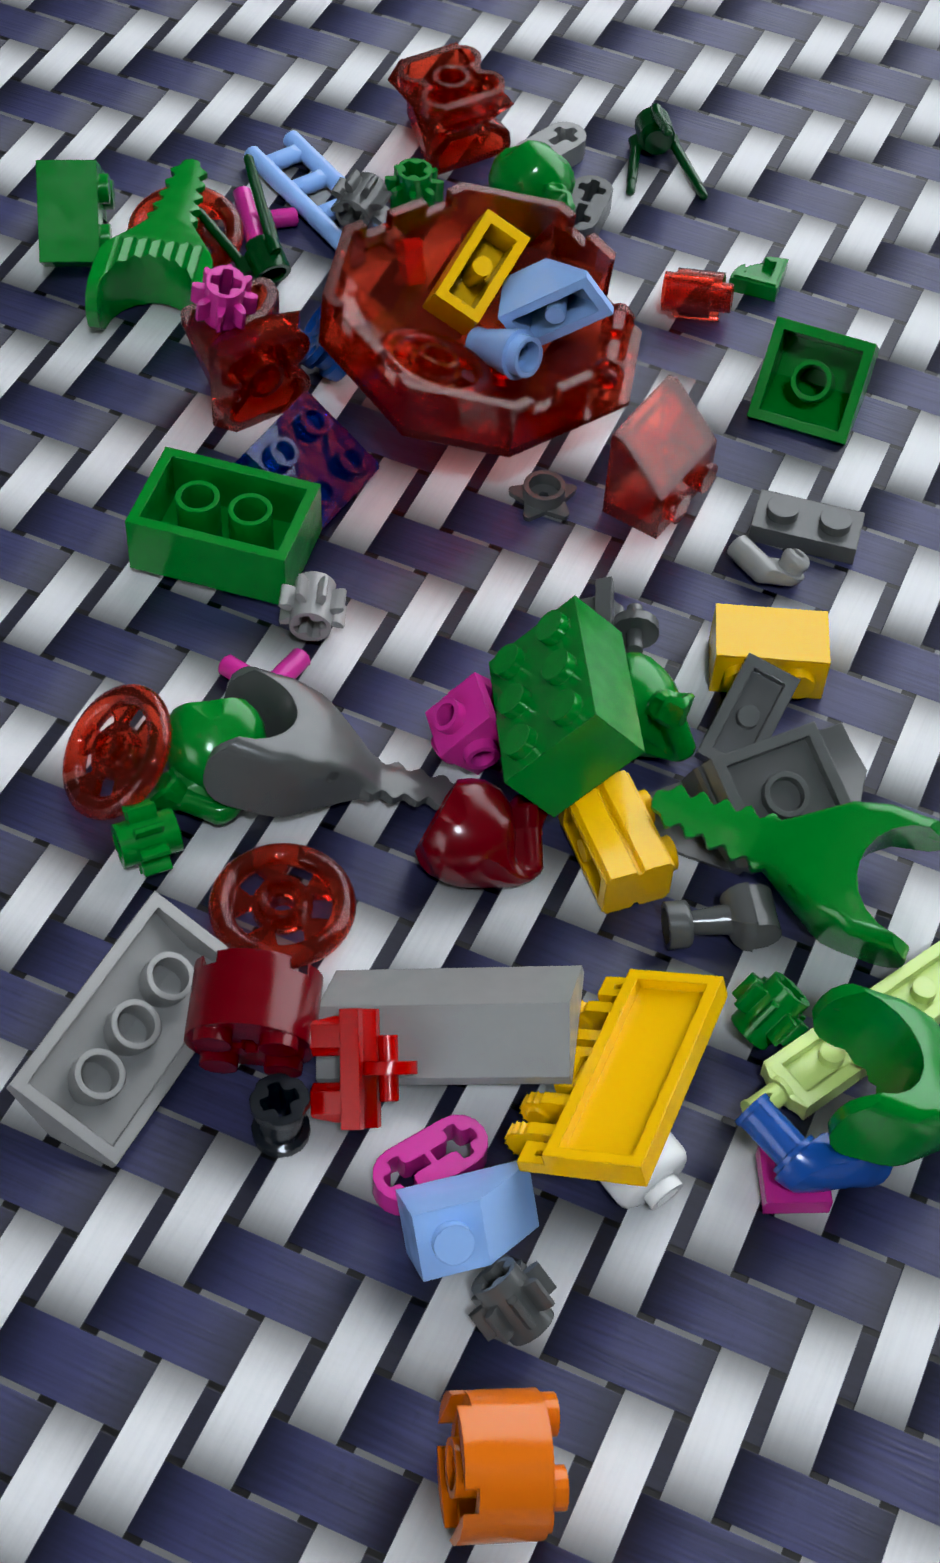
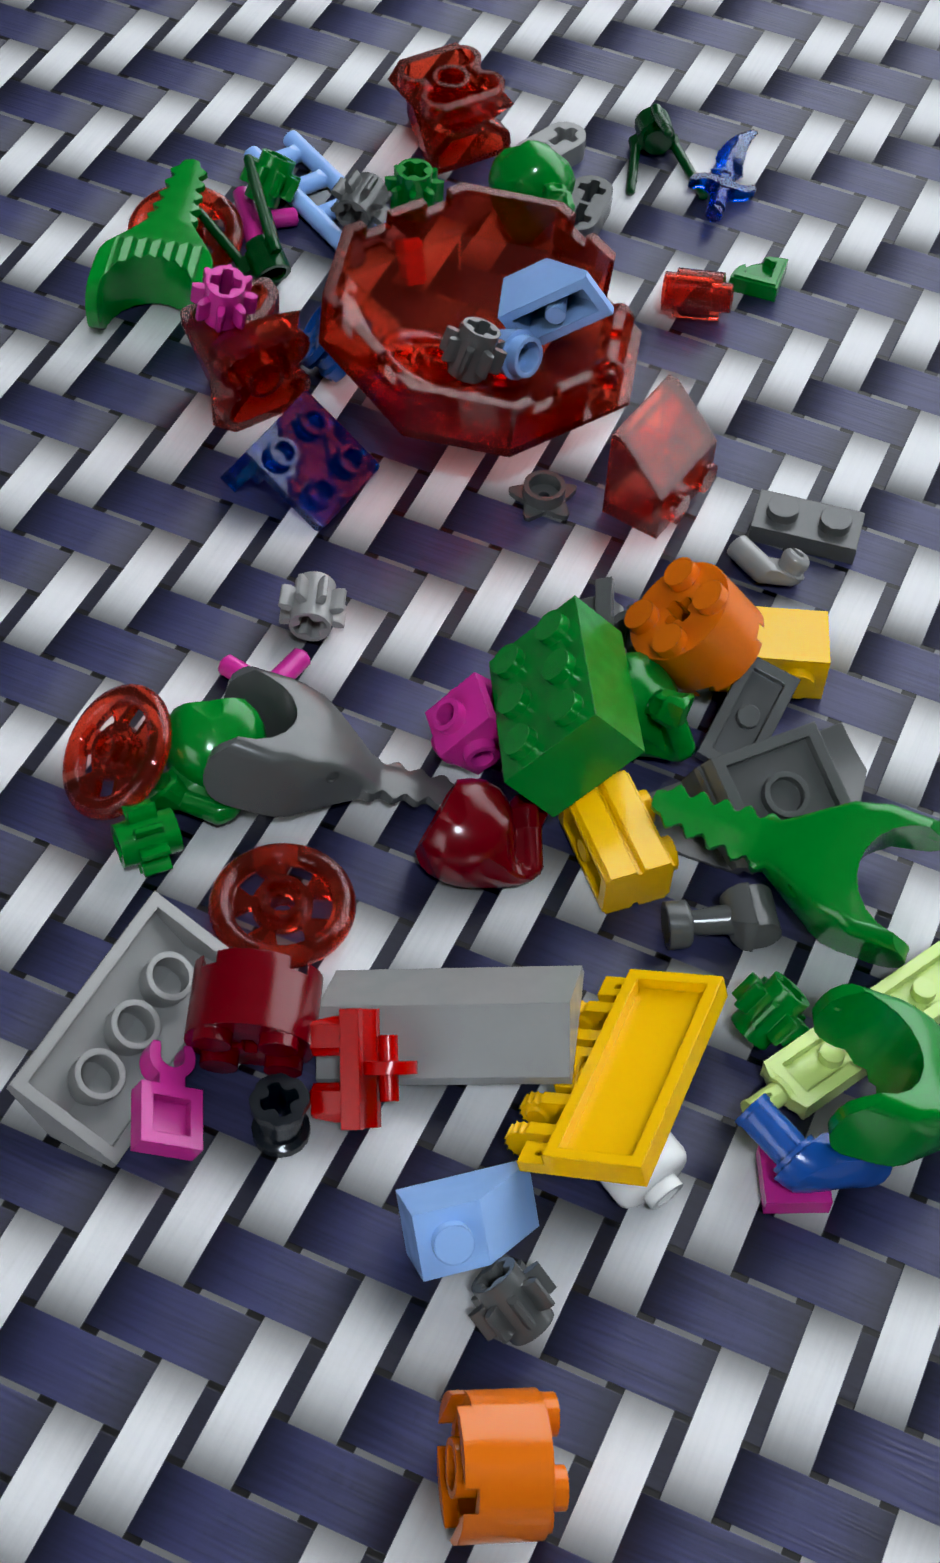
(72, 211): green brick -> none
(164, 1111): none -> dark pink plate
(223, 525): green brick -> none
(275, 177): none -> green gear
(425, 1157): dark pink beam -> none
(473, 350): none -> dark grey gear
(476, 272): yellow brick -> none
(696, 626): none -> orange brick
(722, 181): none -> clear blue piece
(813, 380): green slope -> none

